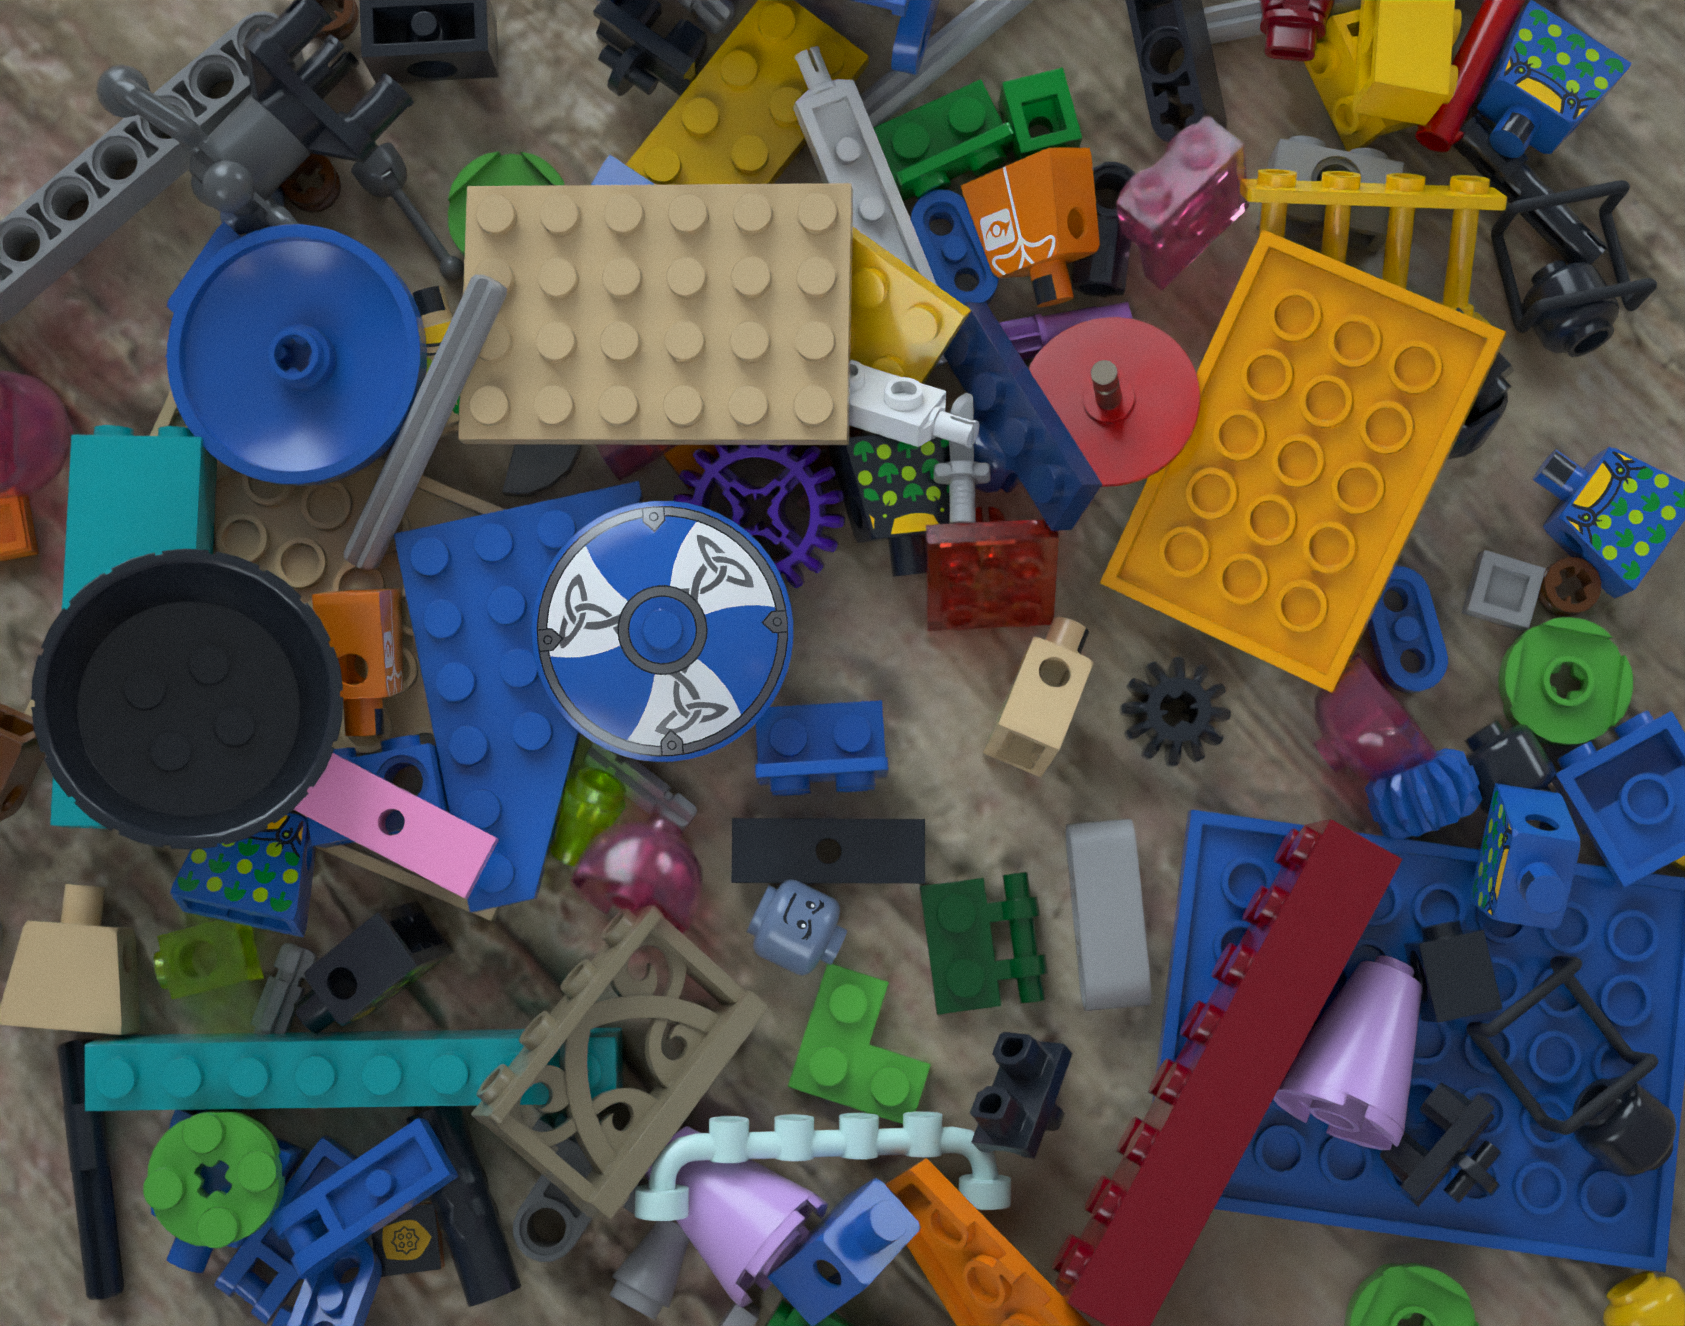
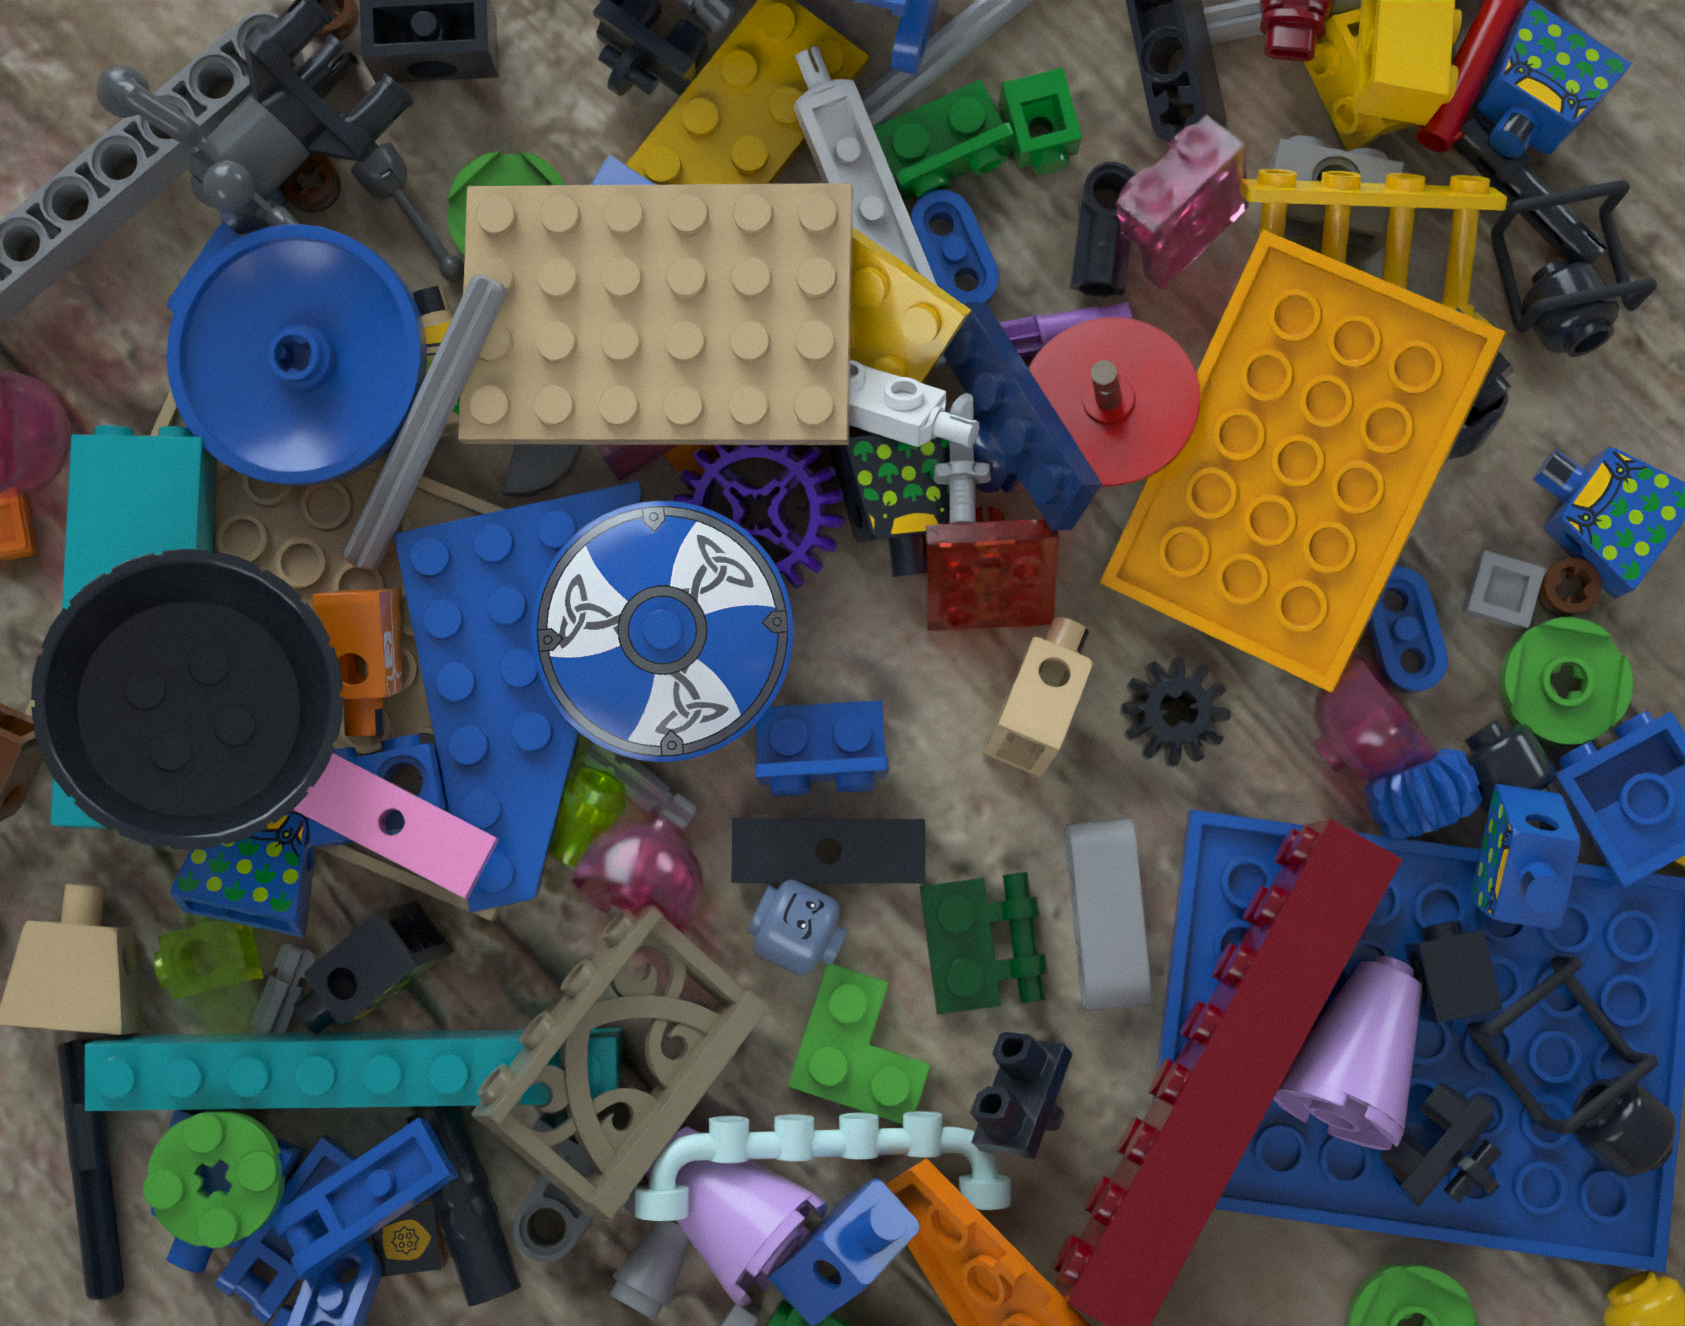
(1037, 219): orange torso -> none

